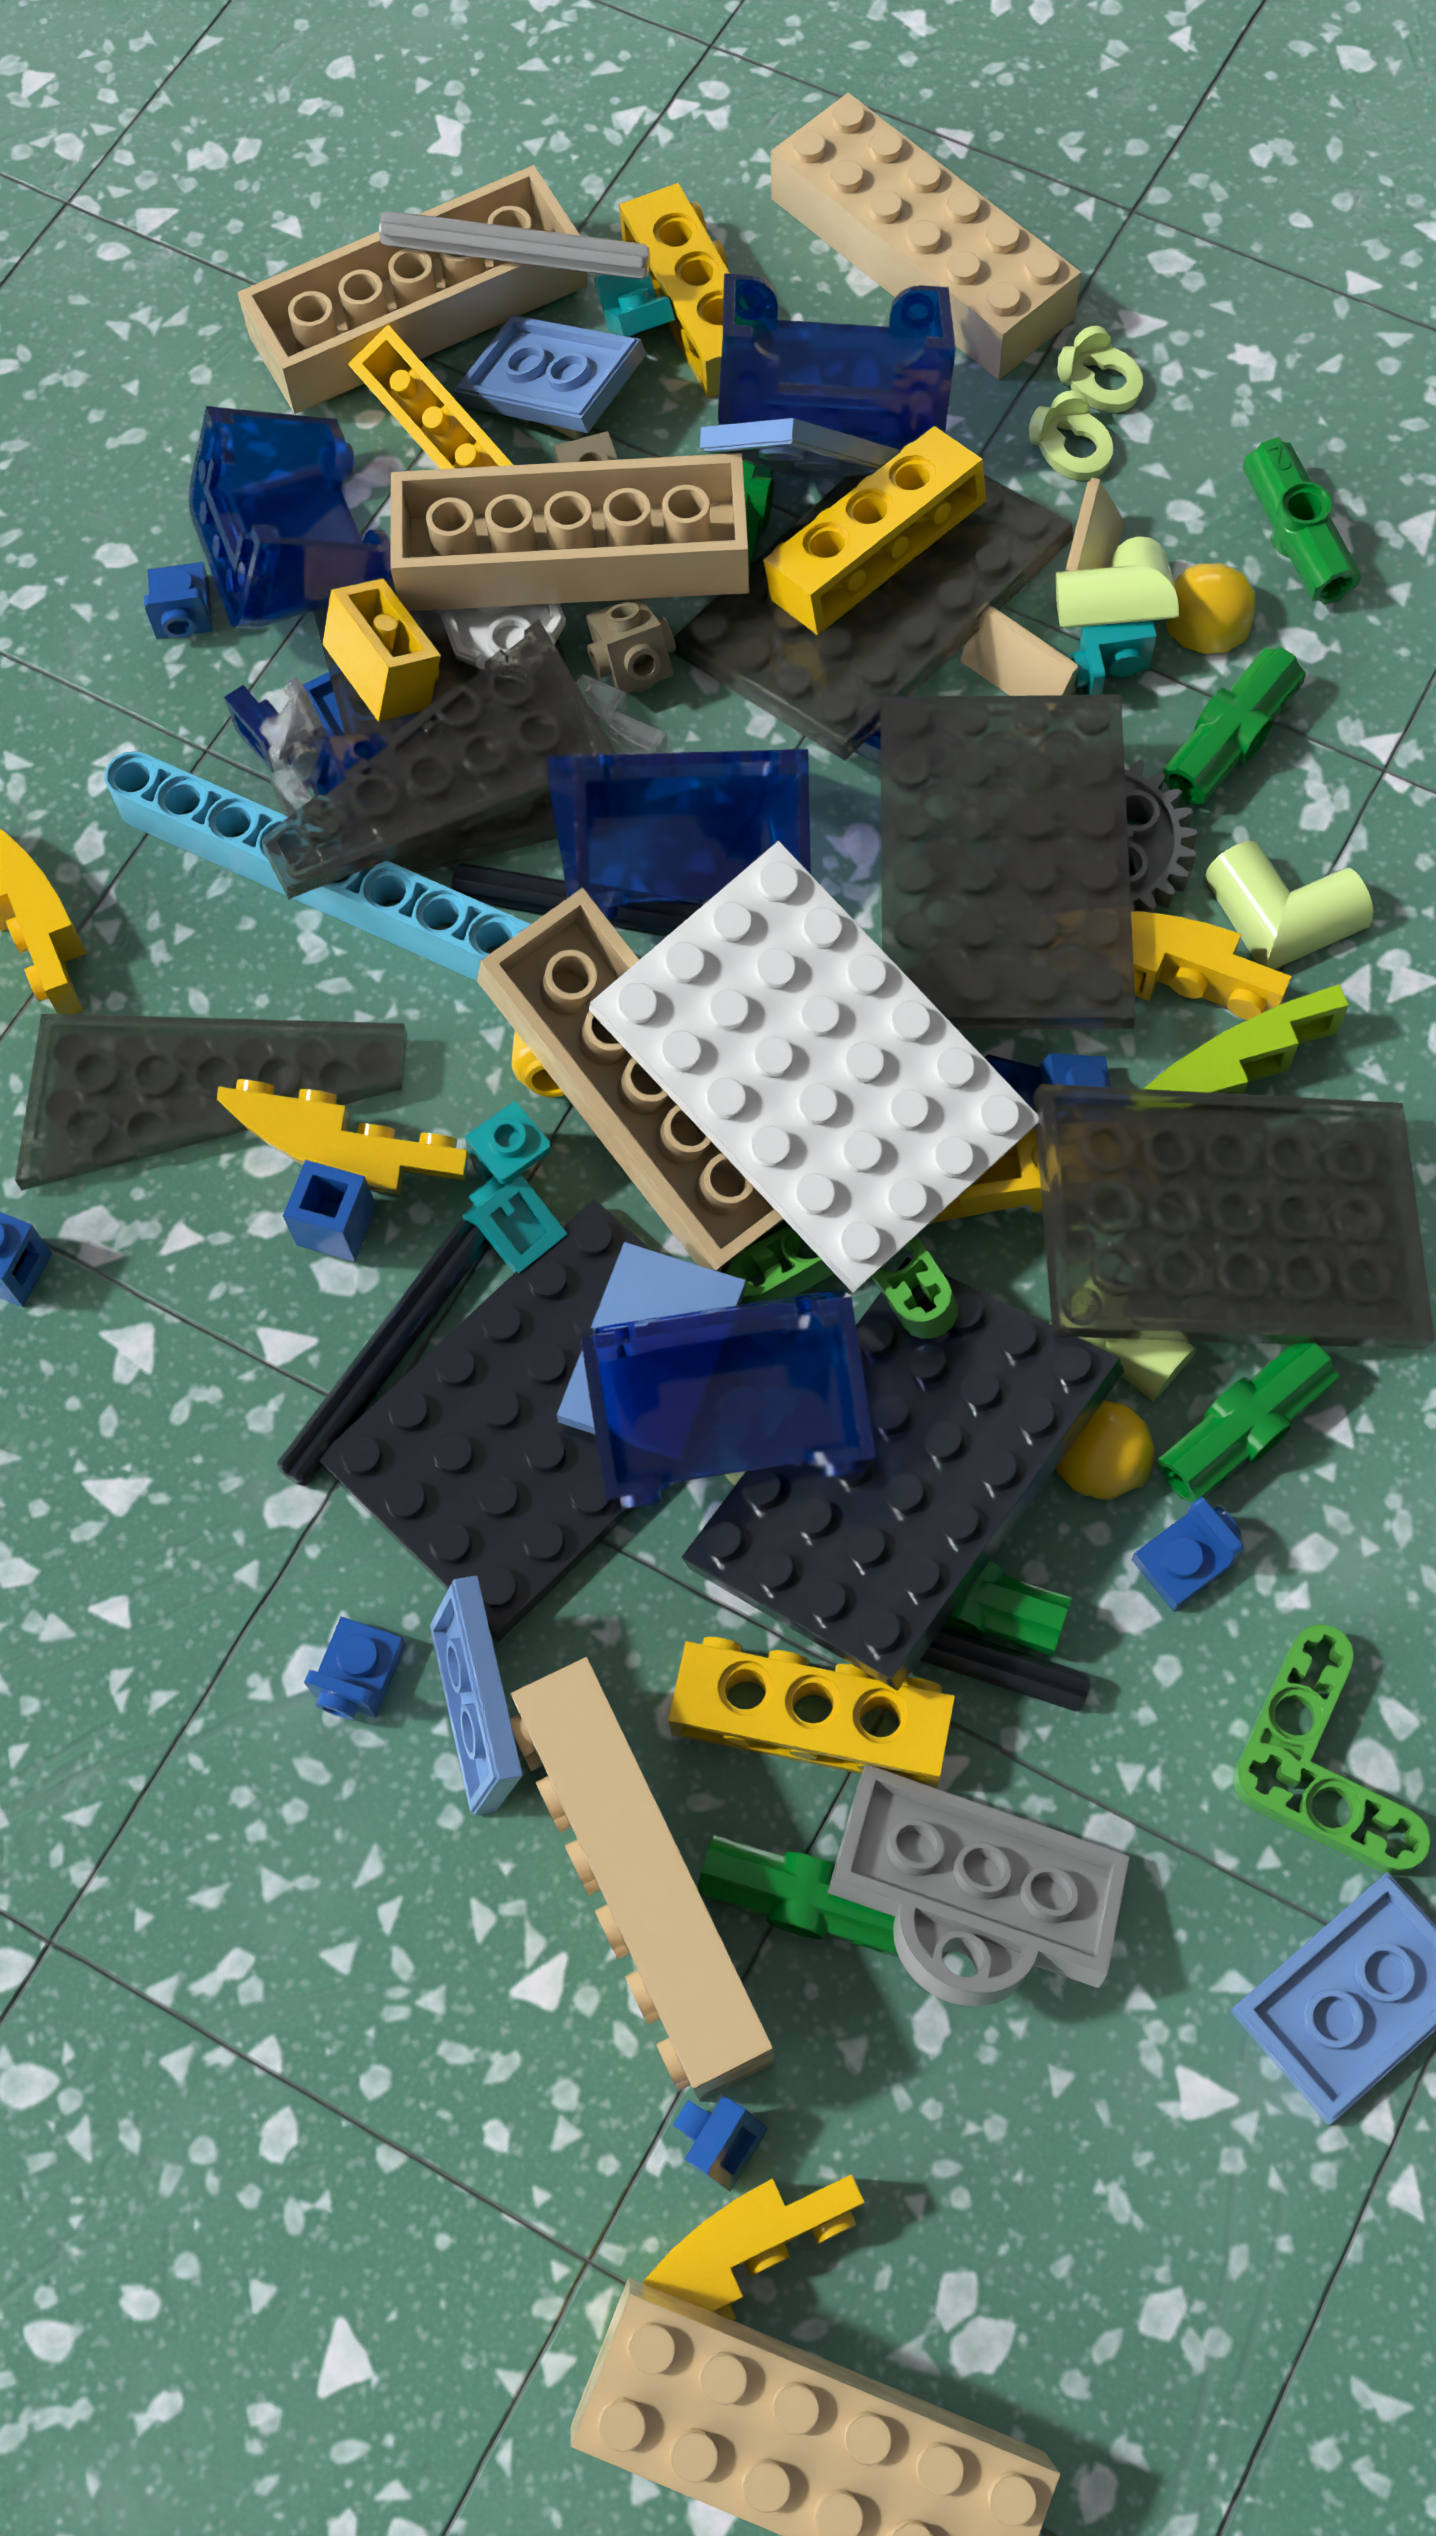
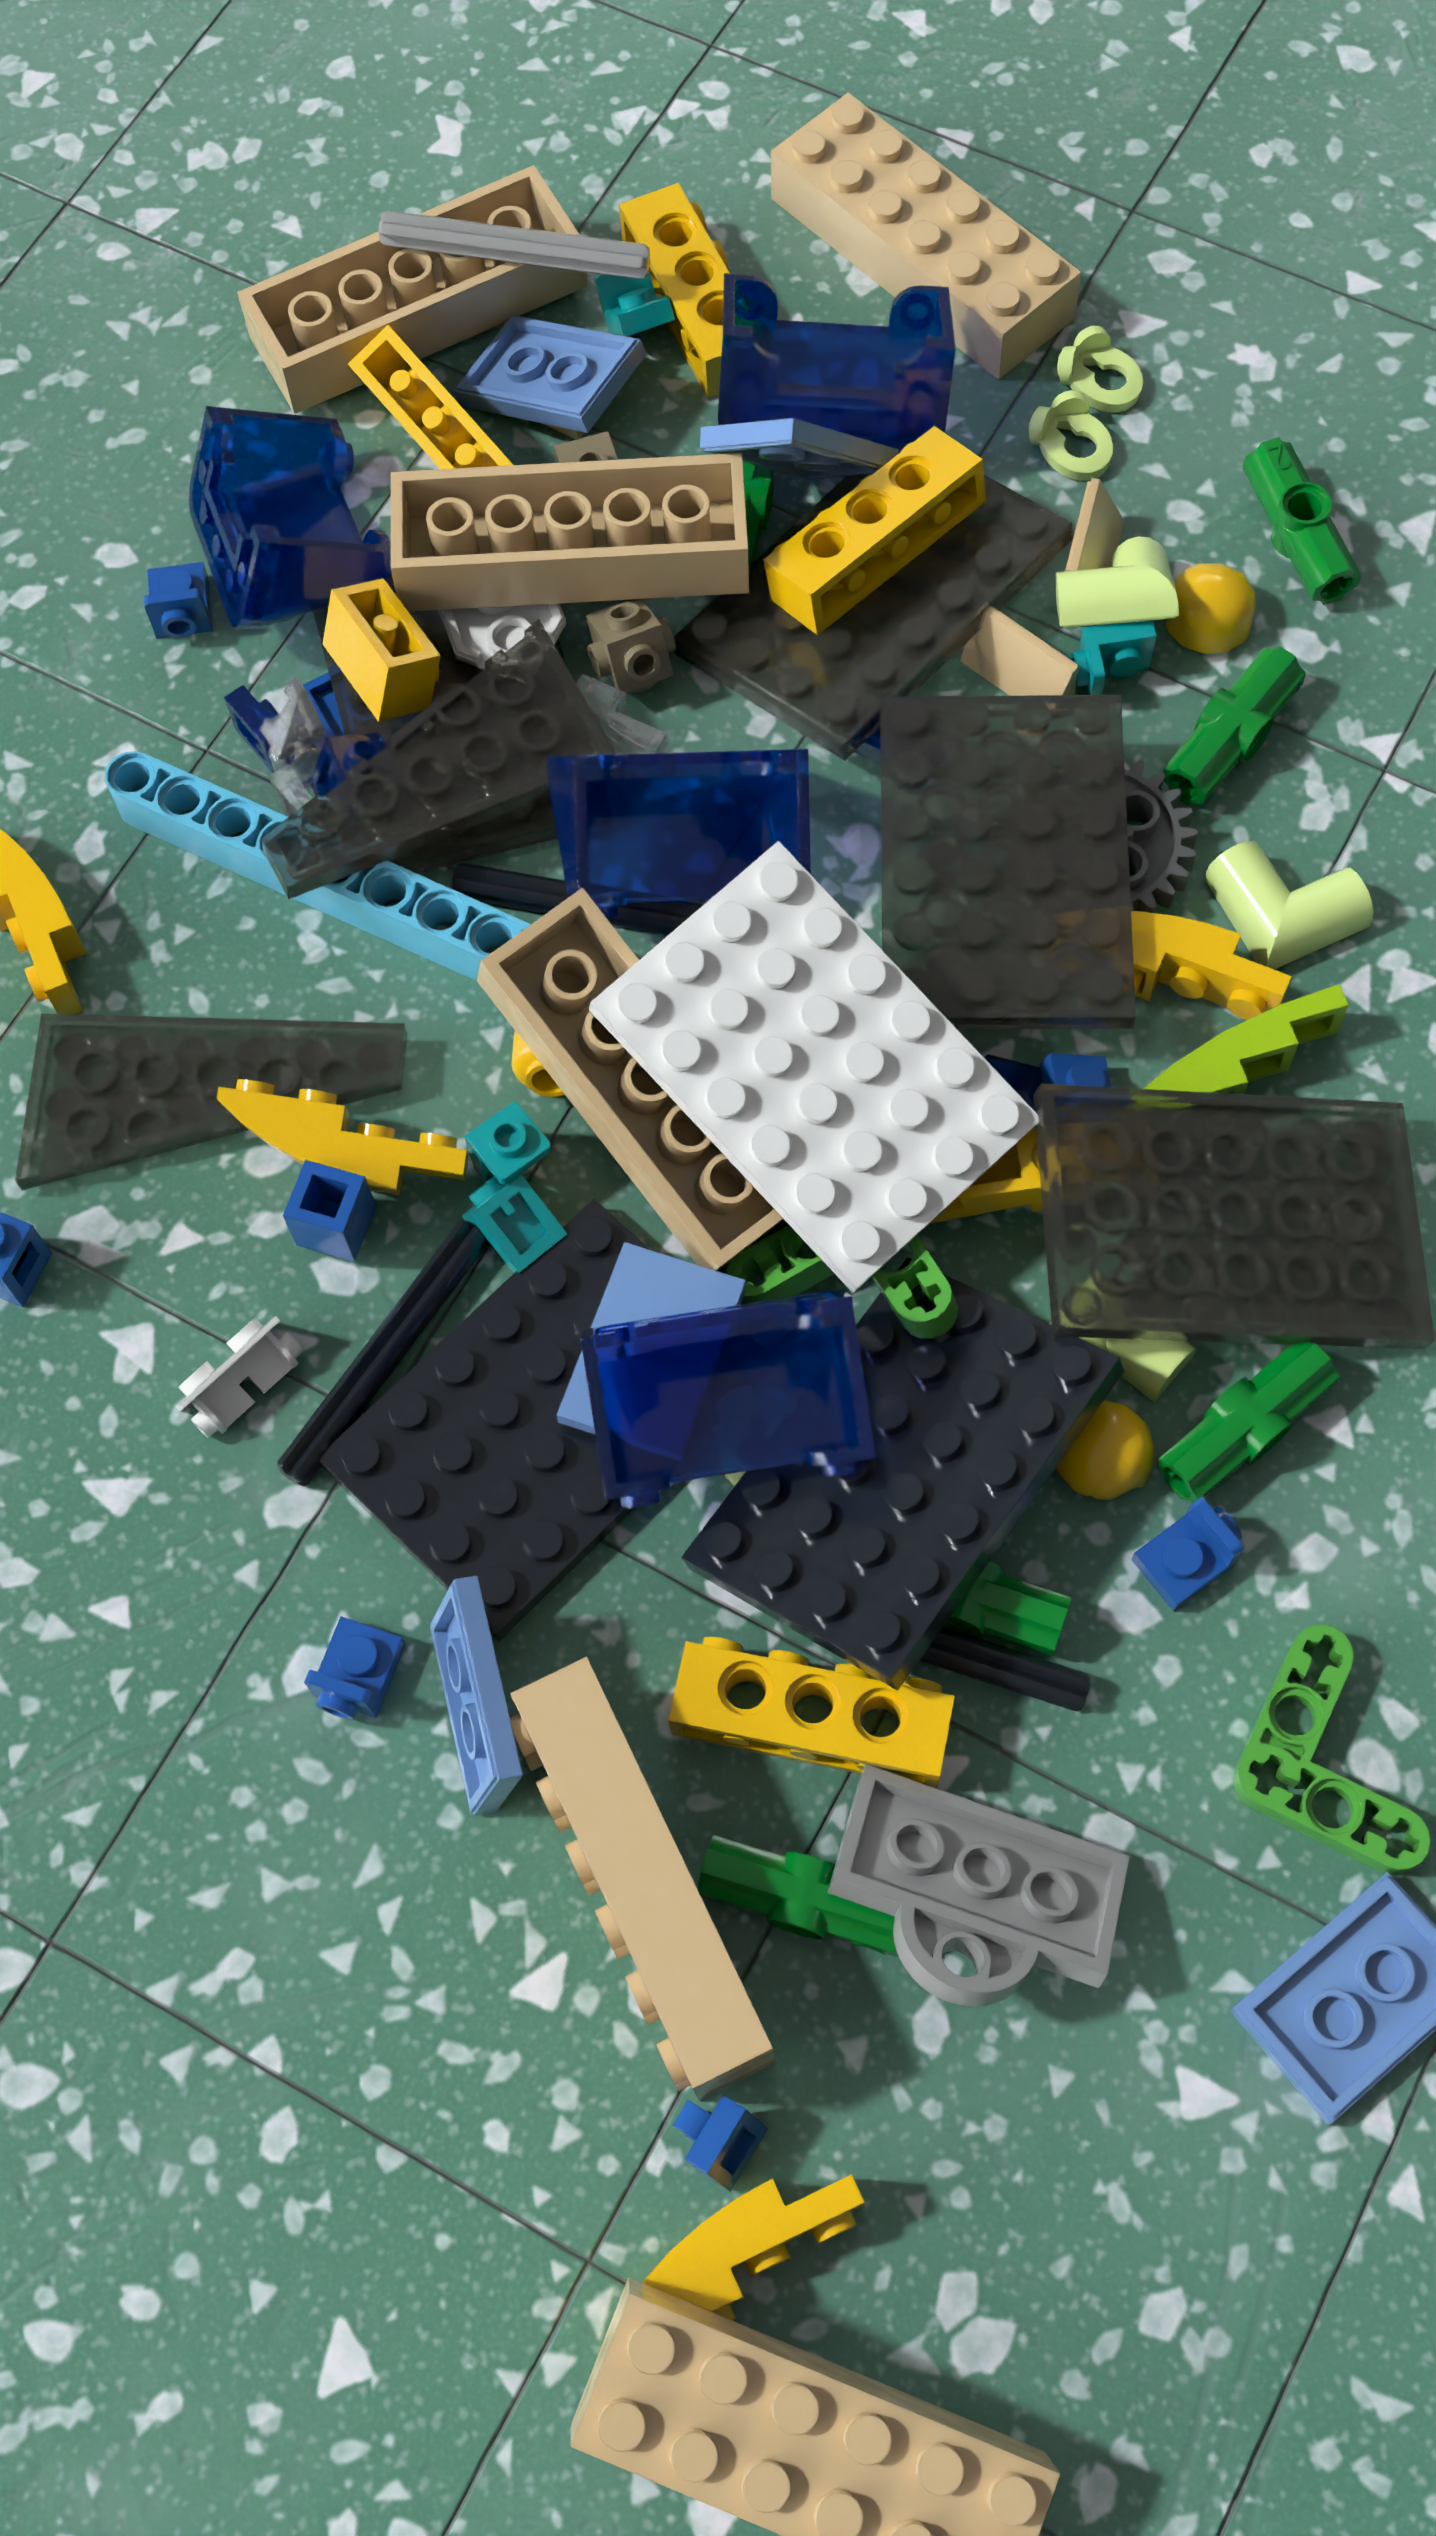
(218, 1391): none -> white hinge

